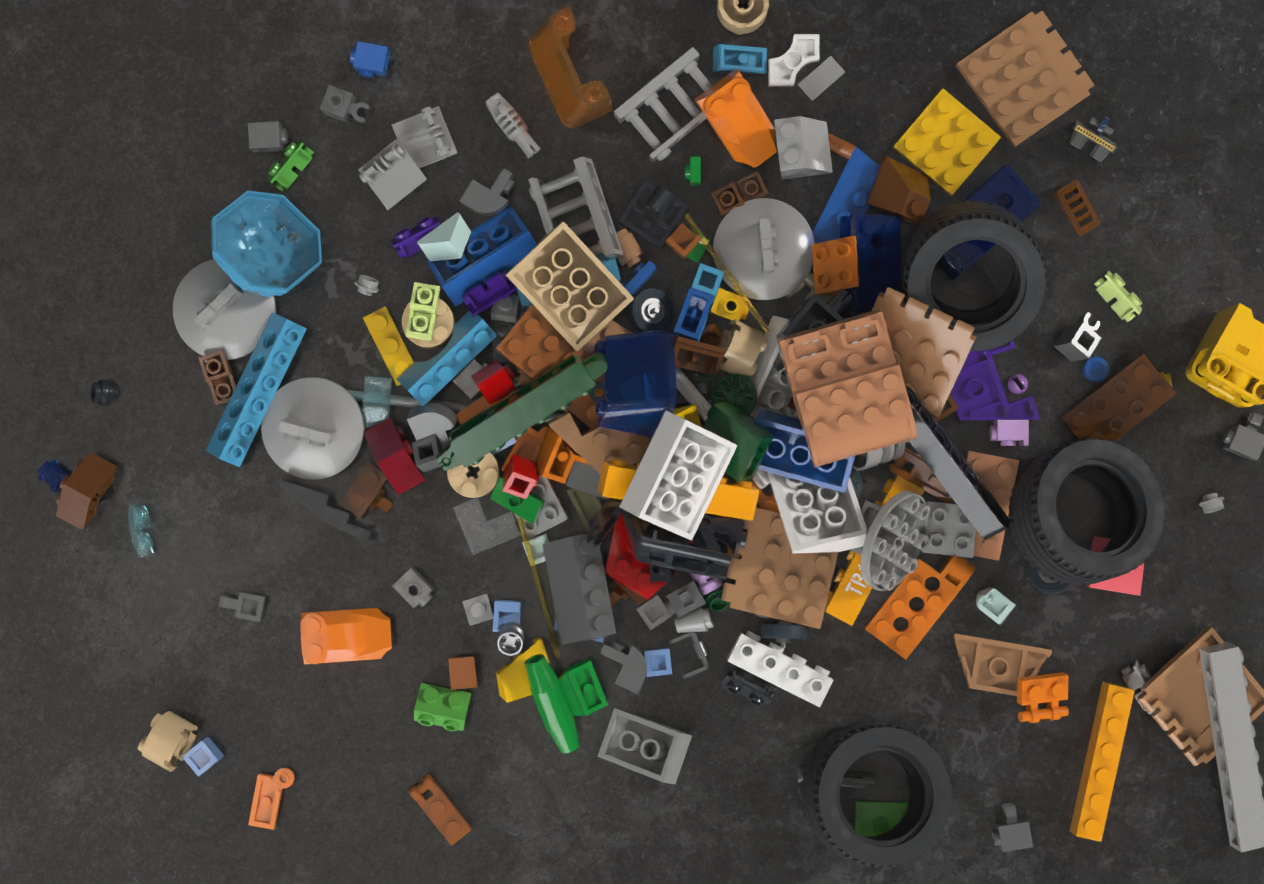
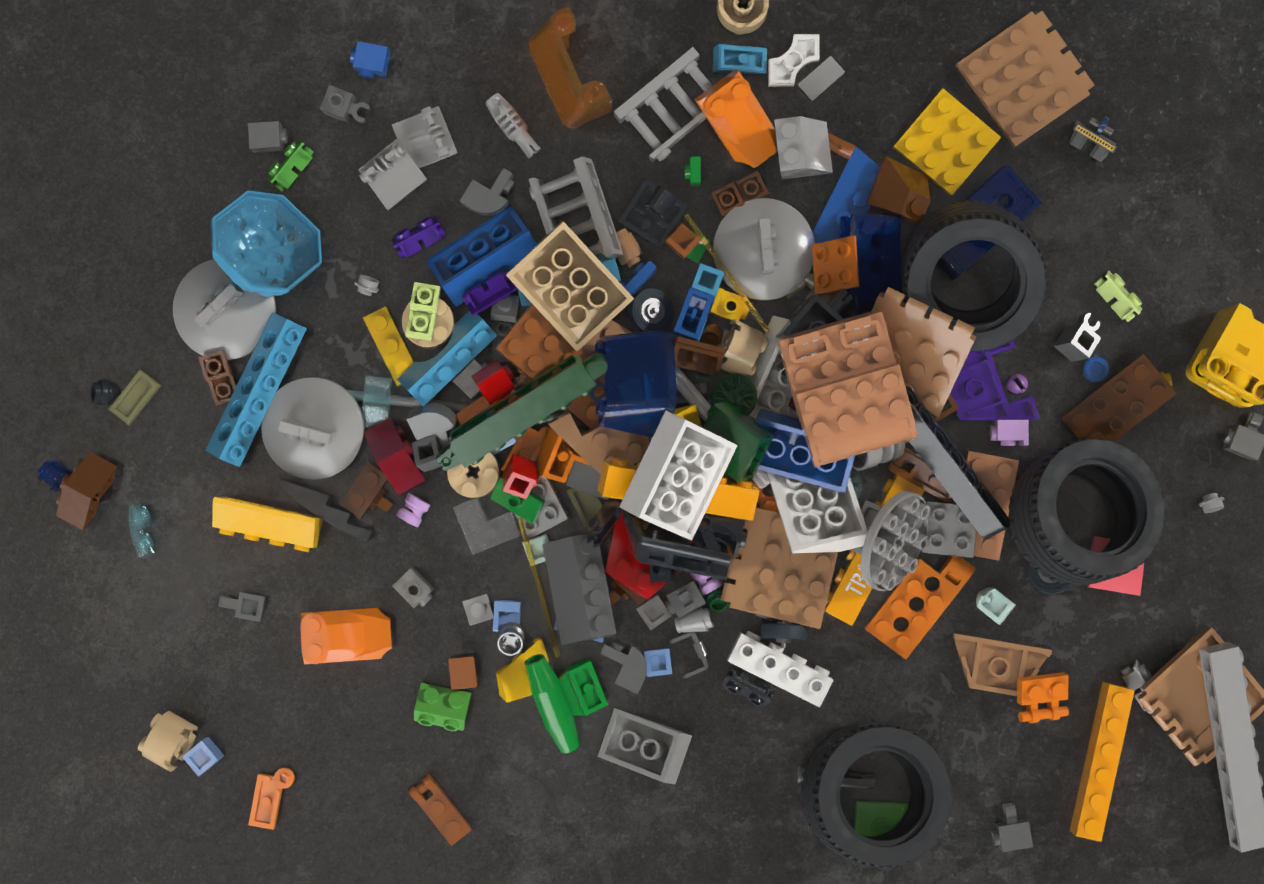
(135, 397): none -> olive tile
(266, 522): none -> yellow slope
(416, 505): none -> lavender wheel
(446, 240): light aqua slope -> none
(1069, 213): reddish brown slope -> none

